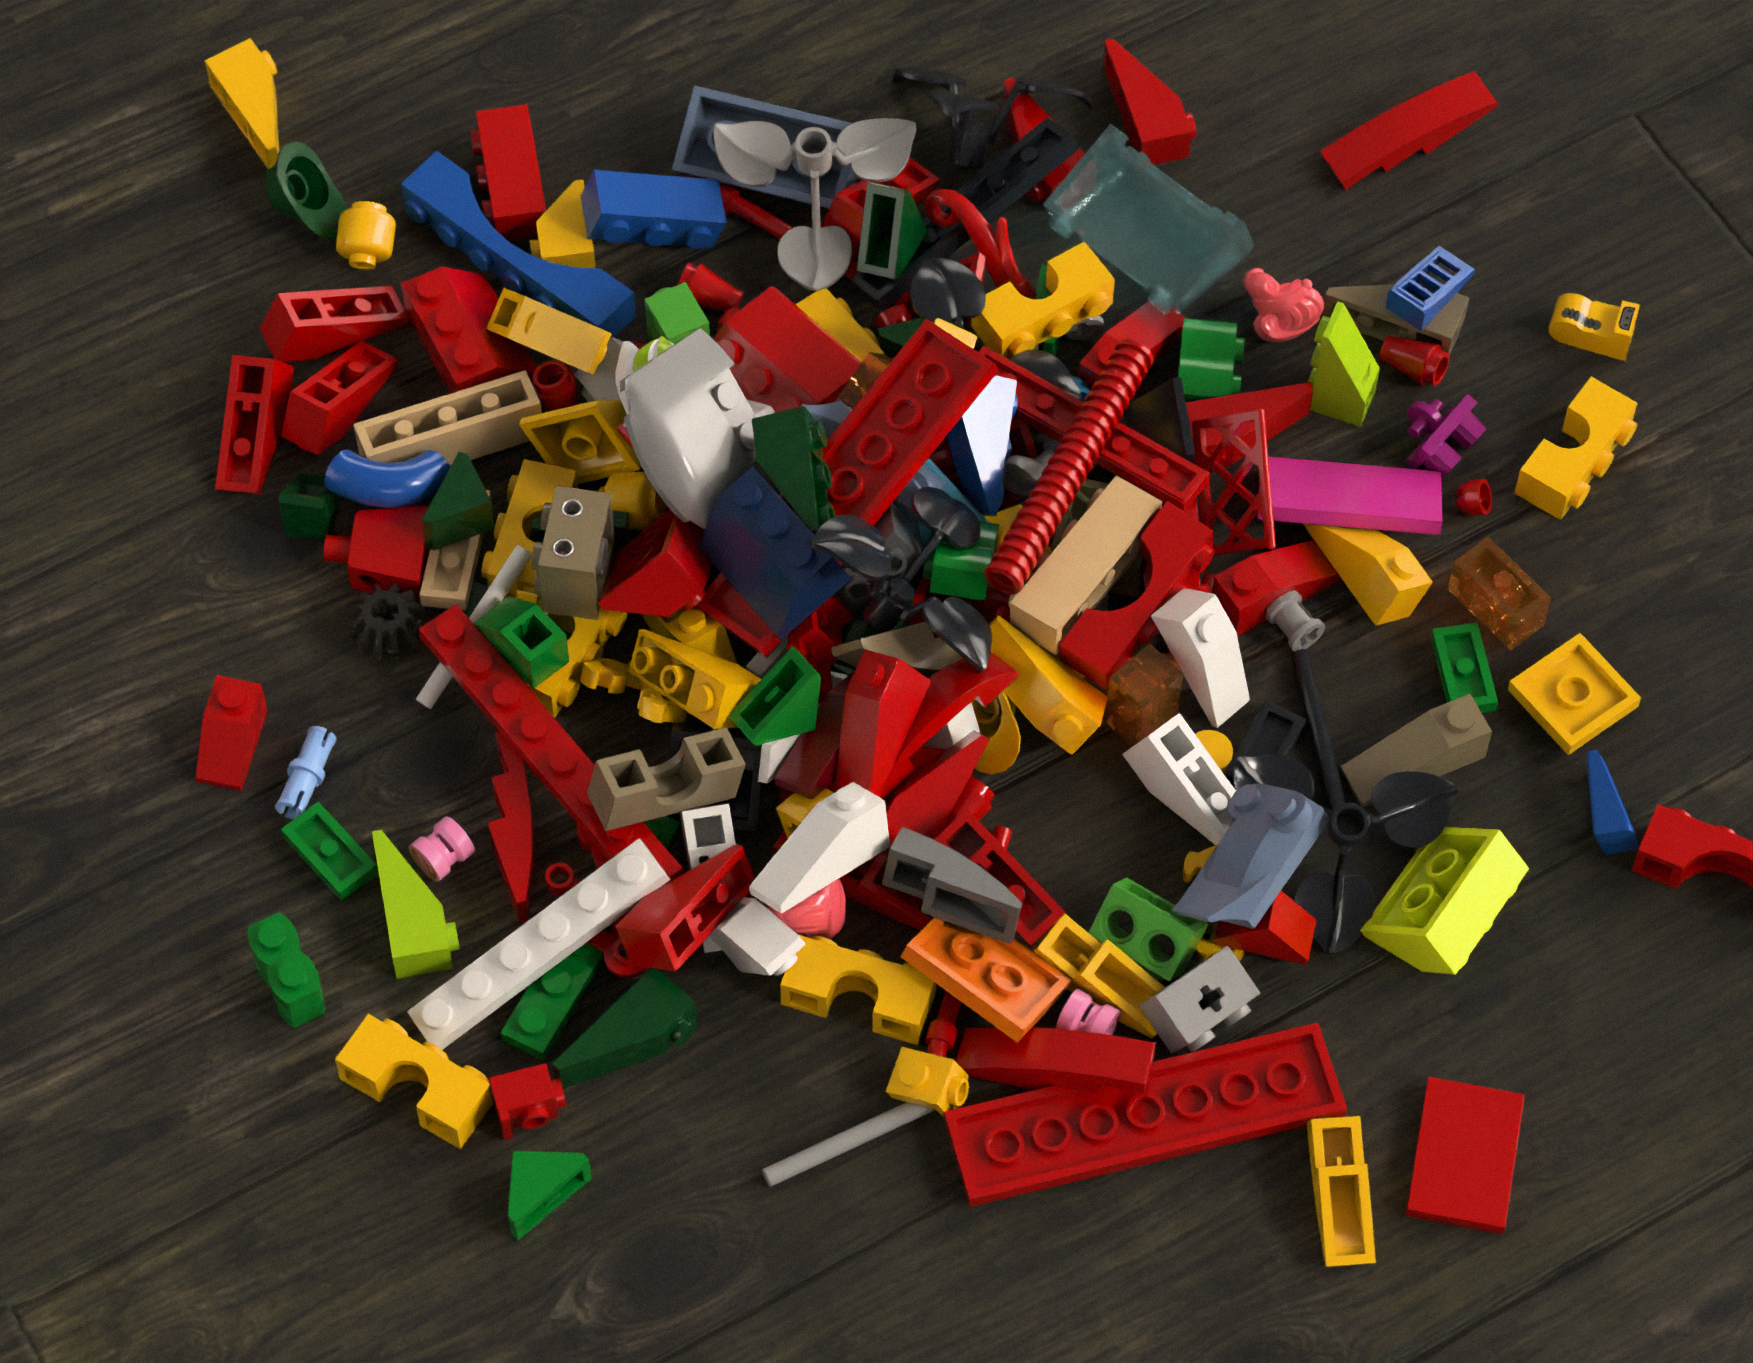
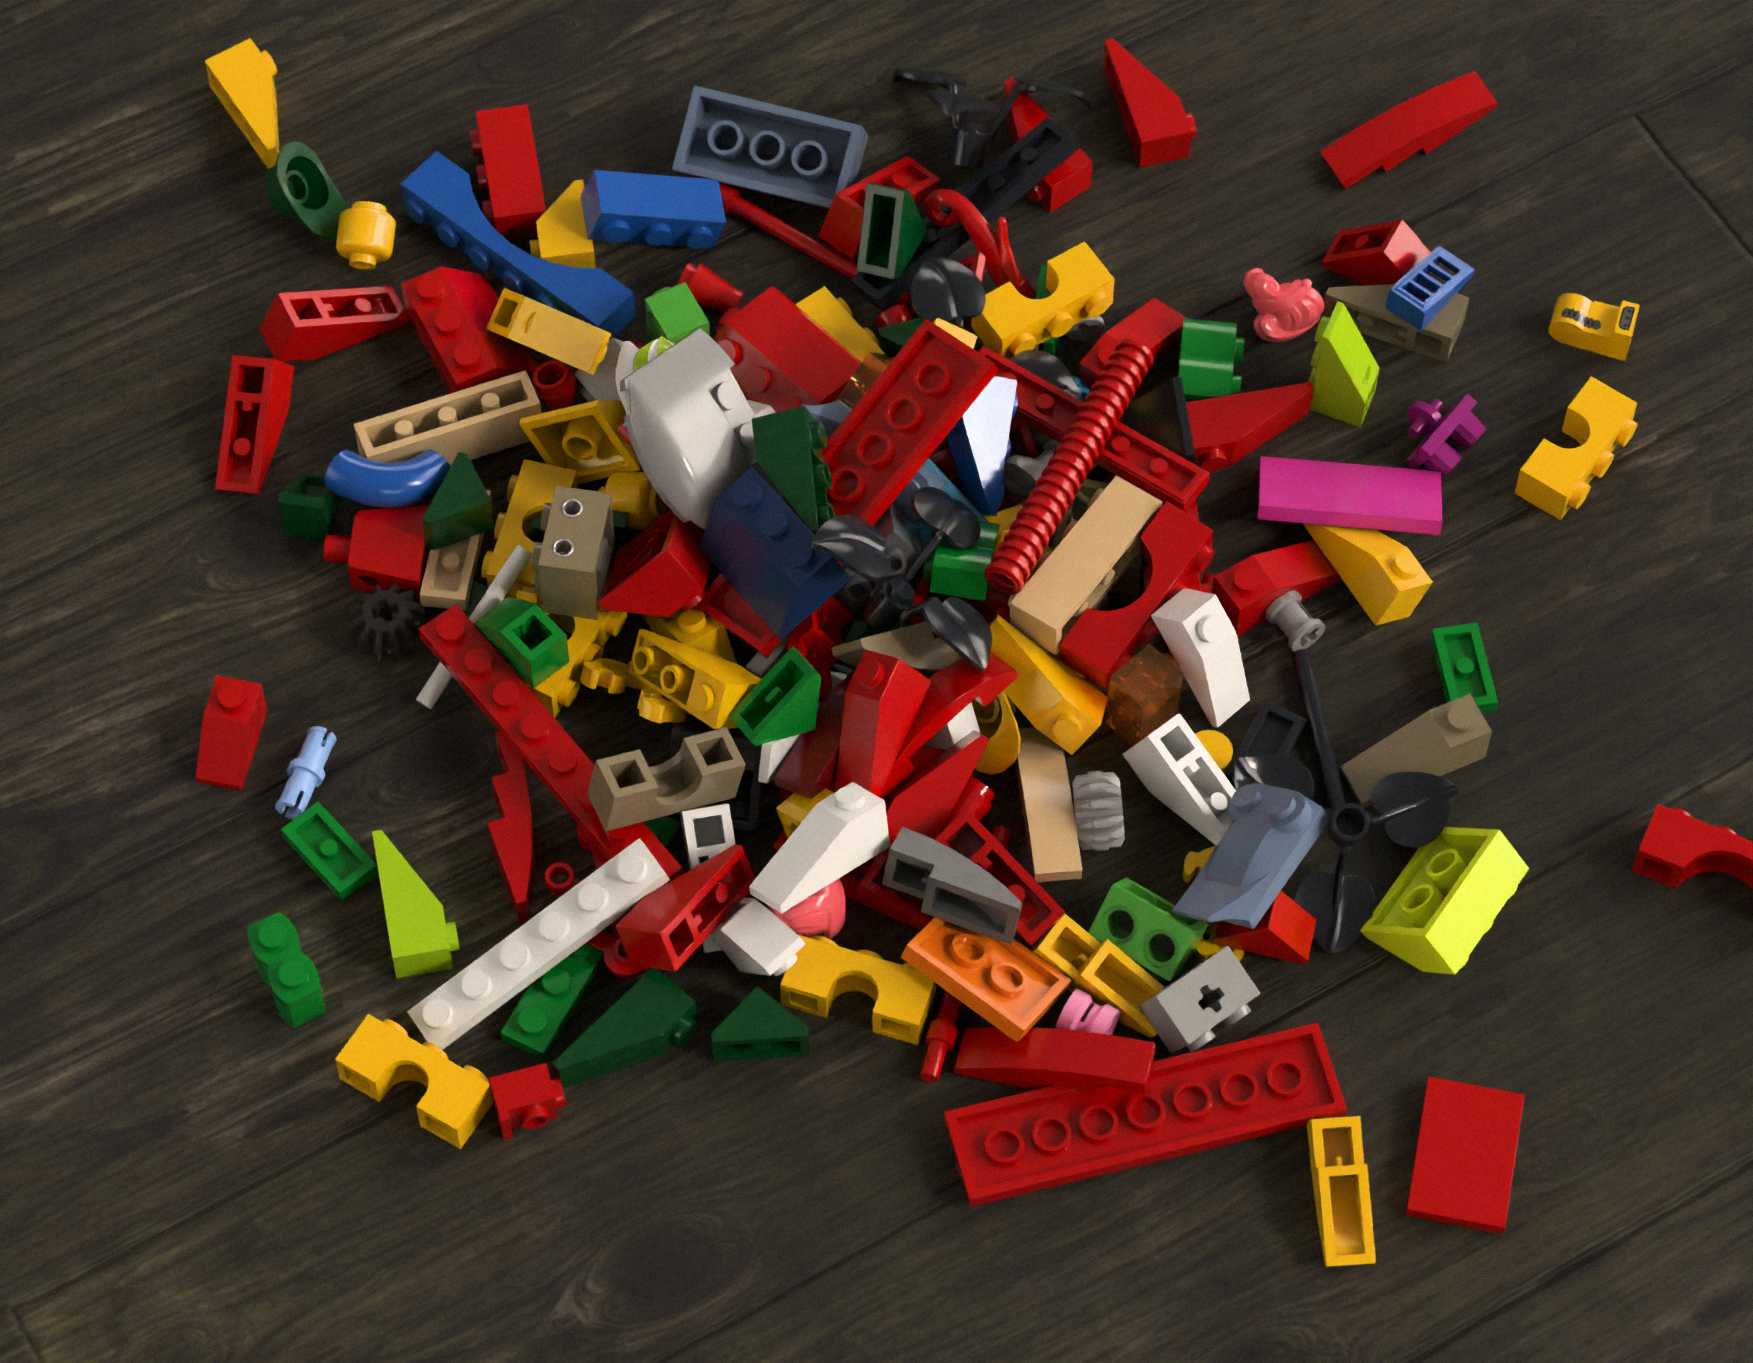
(335, 396): red slope -> none
(441, 849): bright pink wheel -> none
(541, 1185): green slope -> none
(756, 149): light grey plant -> none
(760, 1031): none -> dark green slope
(843, 1142): light grey bar -> none
(928, 1081): yellow bracket -> none
(1047, 808): none -> tan slope
(1098, 811): none -> light grey gear
(1146, 224): clear light blue windscreen -> none
(1258, 455): red window -> none
(1375, 253): none -> red slope
(1416, 359): red cone -> none
(1474, 497): red hinge -> none
(1499, 593): clear orange brick -> none
(1574, 693): yellow plate -> none
(1609, 817): blue slope -> none

